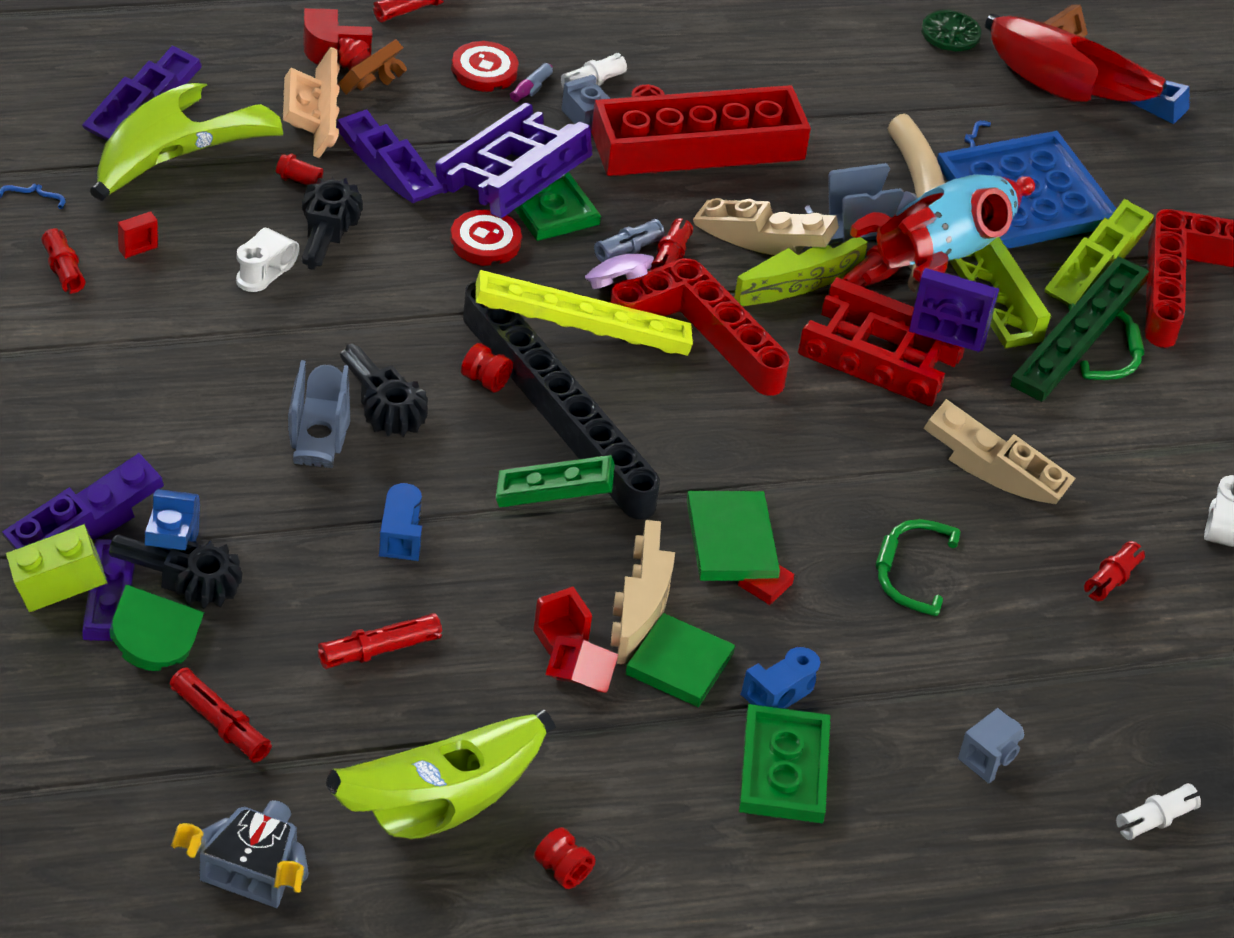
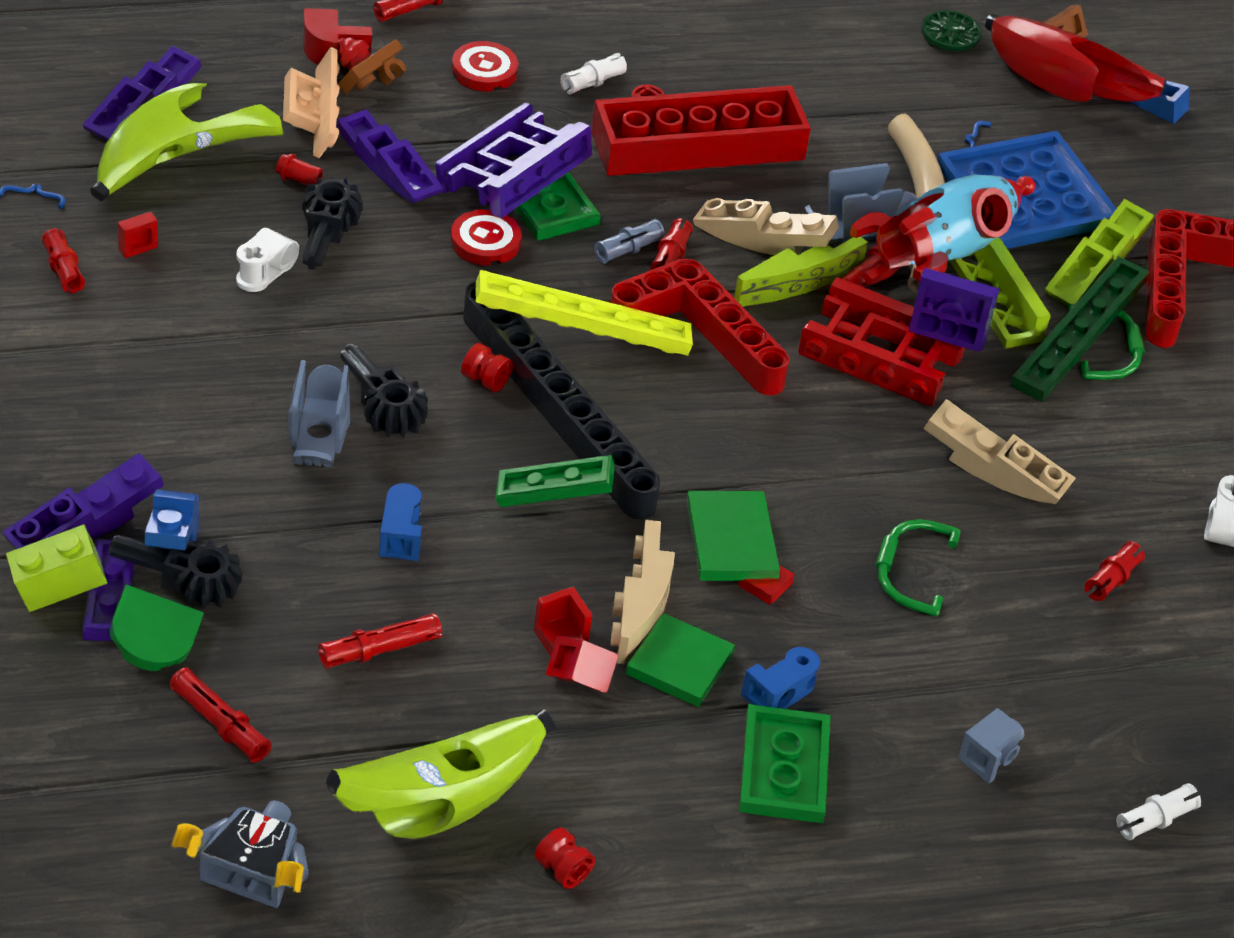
(532, 83): piece -> none
(580, 98): sand blue brick -> none
(630, 264): lavender dish -> none

